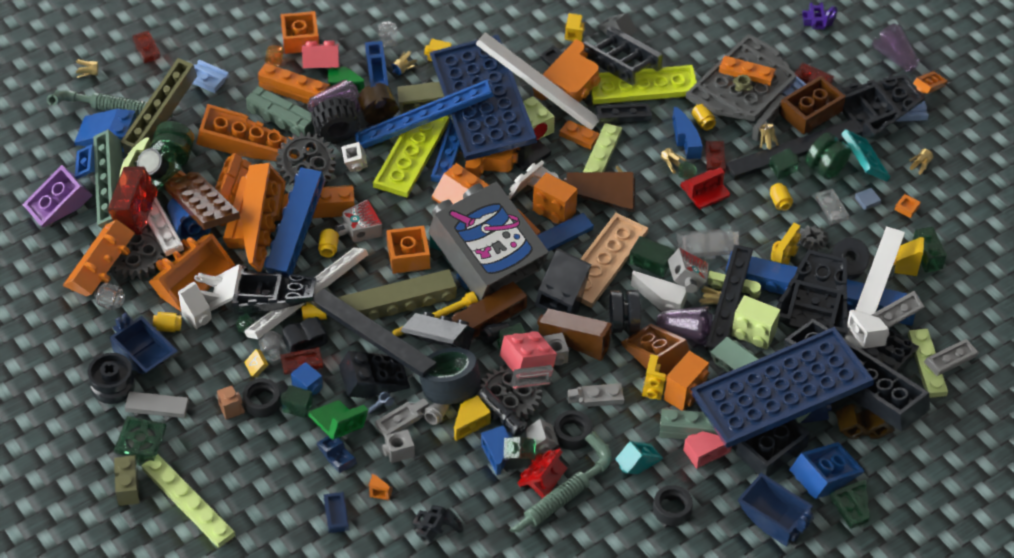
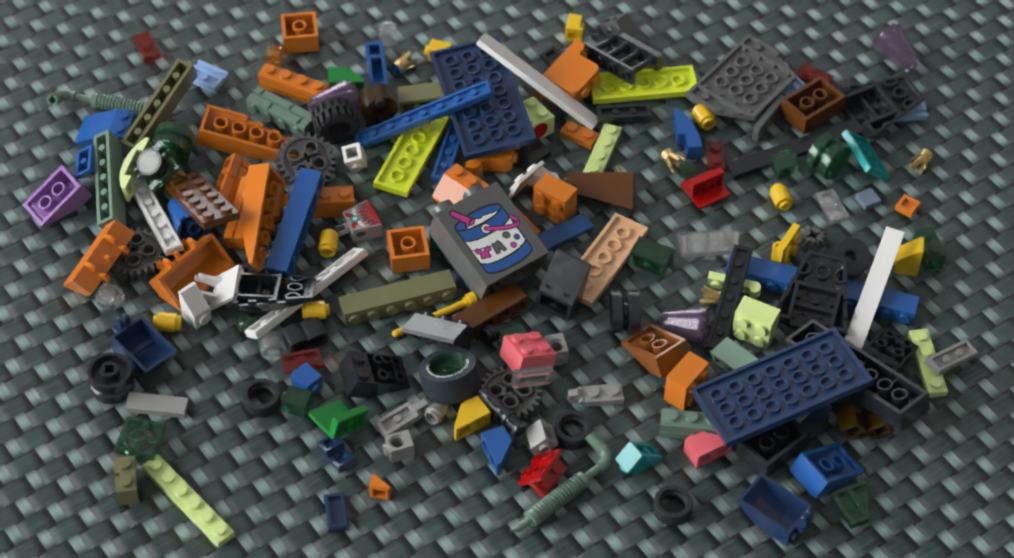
(91, 70): pearl gold piece -> none
(133, 198): clear red brick -> none
(230, 402): nougat brick -> none
(256, 363): yellow tile -> none
(320, 55): coral brick -> none
(373, 333): black tile -> none
(383, 399): sand blue hand -> none
(433, 522): black piece -> none
(519, 448): clear green brick -> none
(580, 332): reddish brown slope -> none
(654, 380): yellow bracket -> none
(659, 292): white slope -> none
(688, 270): light grey torso -> none
(742, 83): olive plate -> none
(756, 72): orange plate -> none
(767, 134): pearl gold piece -> none
(818, 17): dark purple piece -> none
(867, 329): white slope -> none
(900, 309): light grey tile -> none
(930, 82): orange plate -> none

